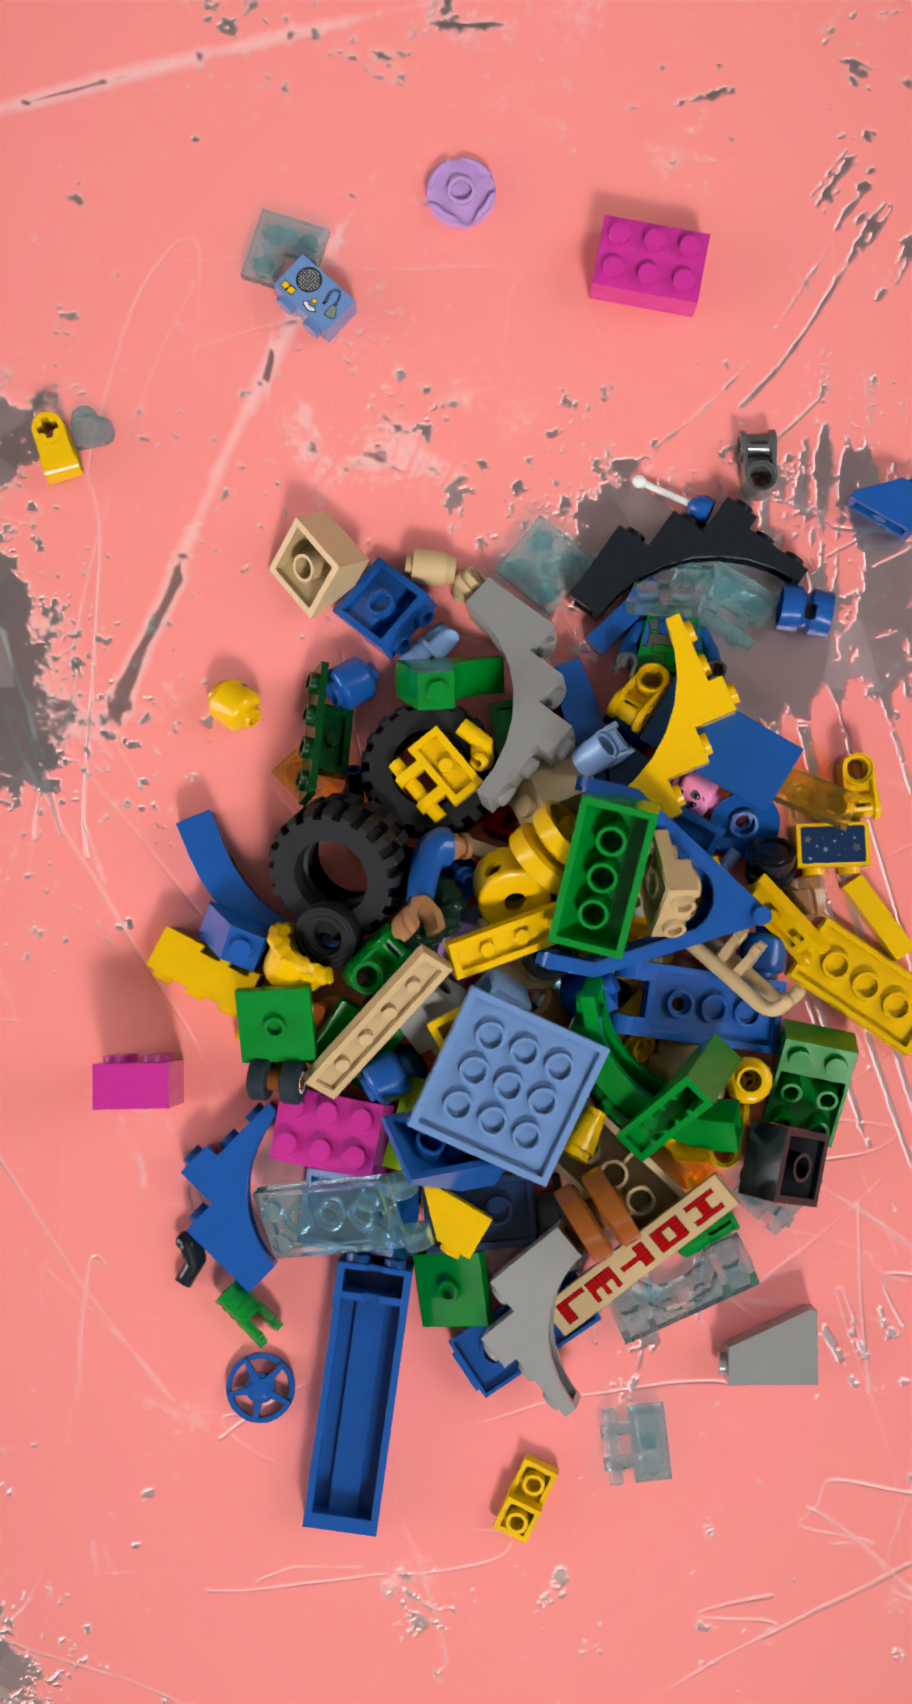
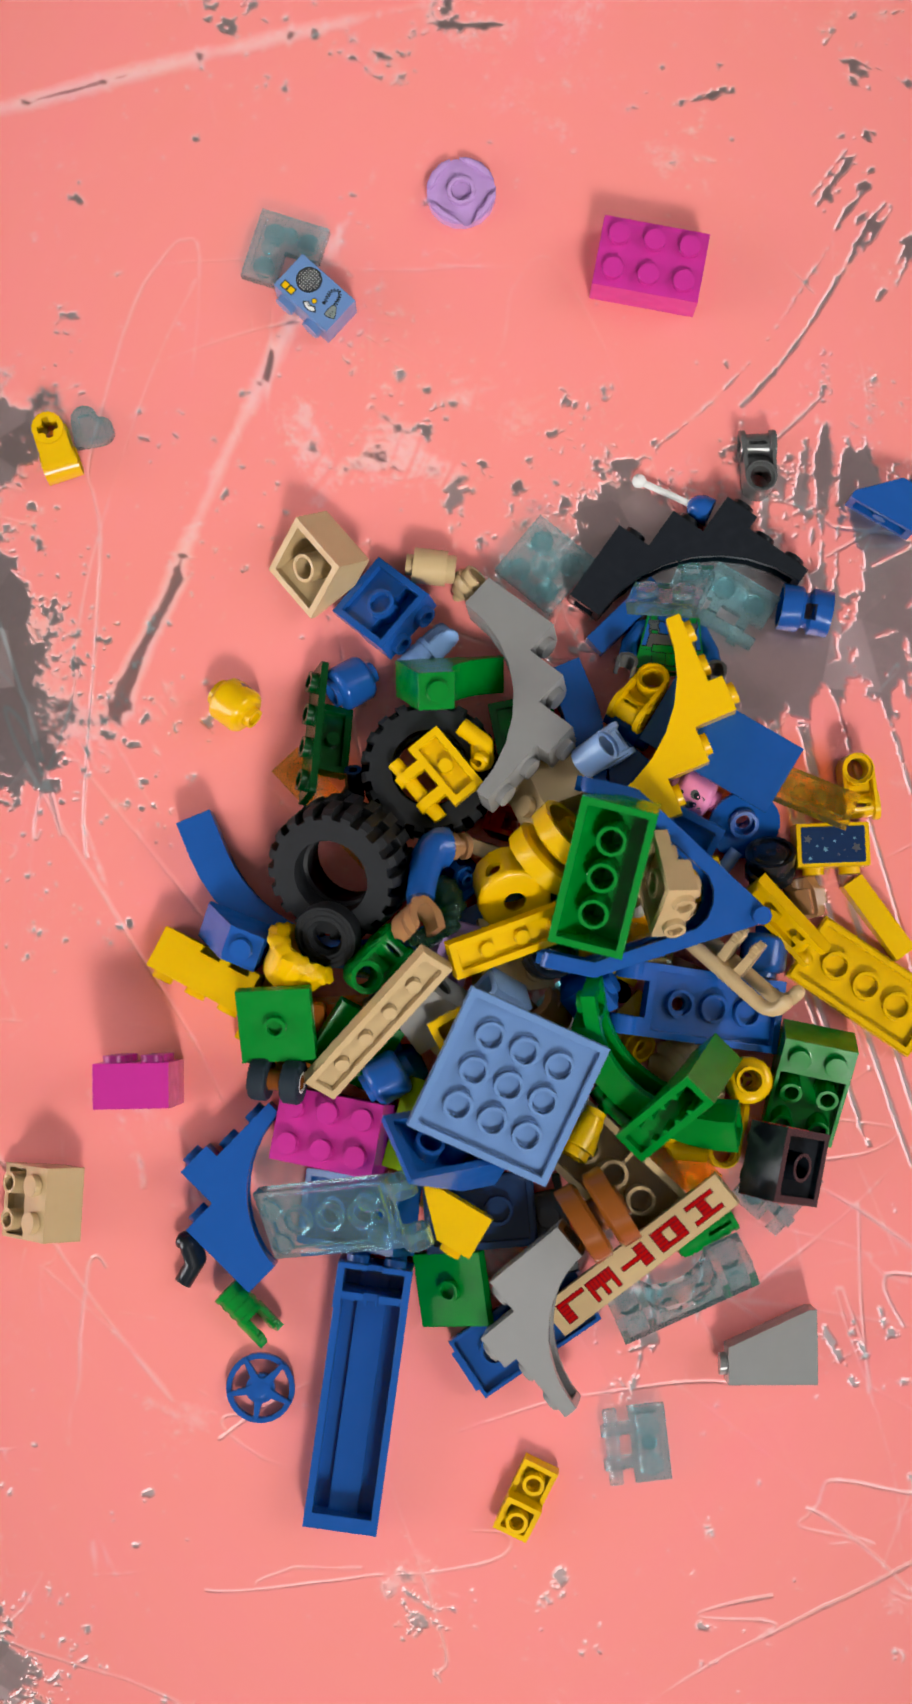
(43, 1202): none -> tan slope

